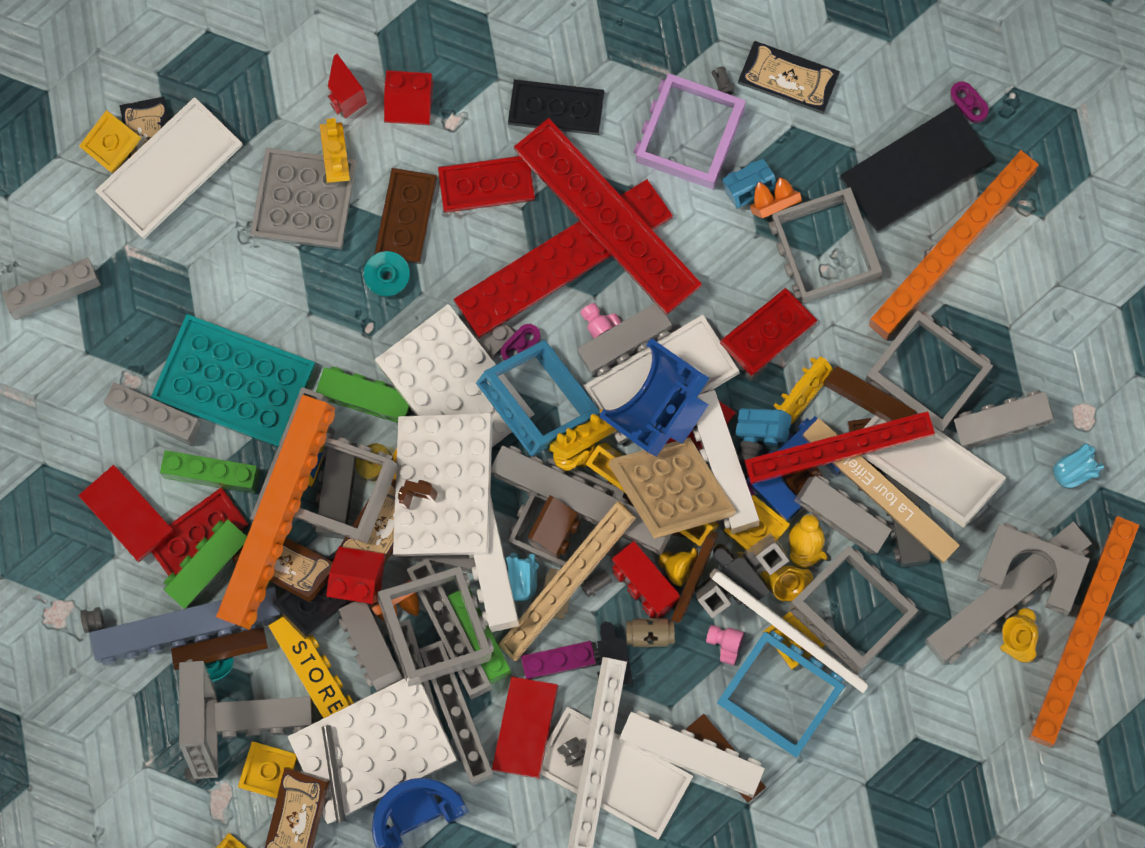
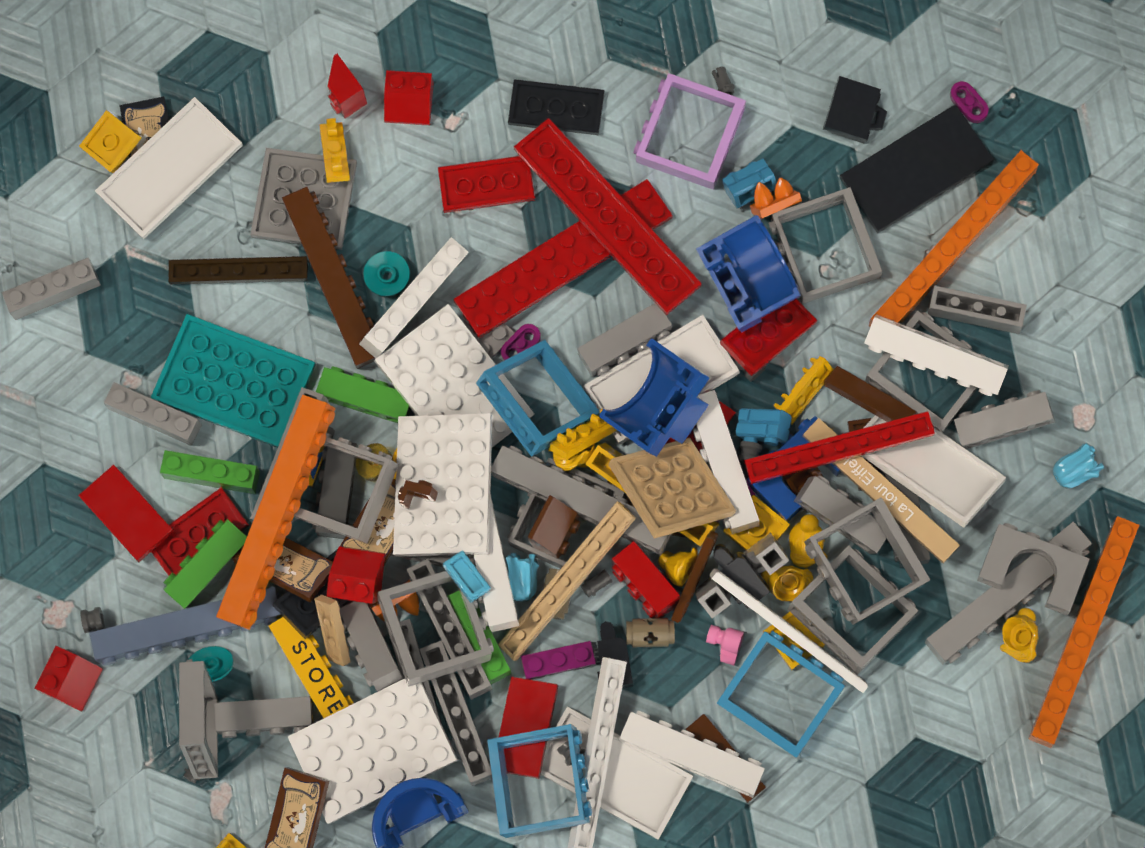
(68, 678): none -> red slope
(221, 647): reddish brown tile -> none
(238, 270): none -> dark brown plate
(265, 769): yellow plate -> none
(330, 272): none -> reddish brown brick
(332, 630): none -> tan plate
(333, 774): dark grey bar -> none
(406, 214): reddish brown tile -> none
(413, 298): none -> white brick
(466, 576): none -> medium azure tile
(501, 787): none -> dark azure window
(598, 323): bright pink piece -> none
(755, 276): none -> blue piece
(788, 77): tile -> none
(853, 110): none -> black piece
(896, 540): none -> light grey window
(936, 354): none -> white brick
(977, 309): none -> light grey brick

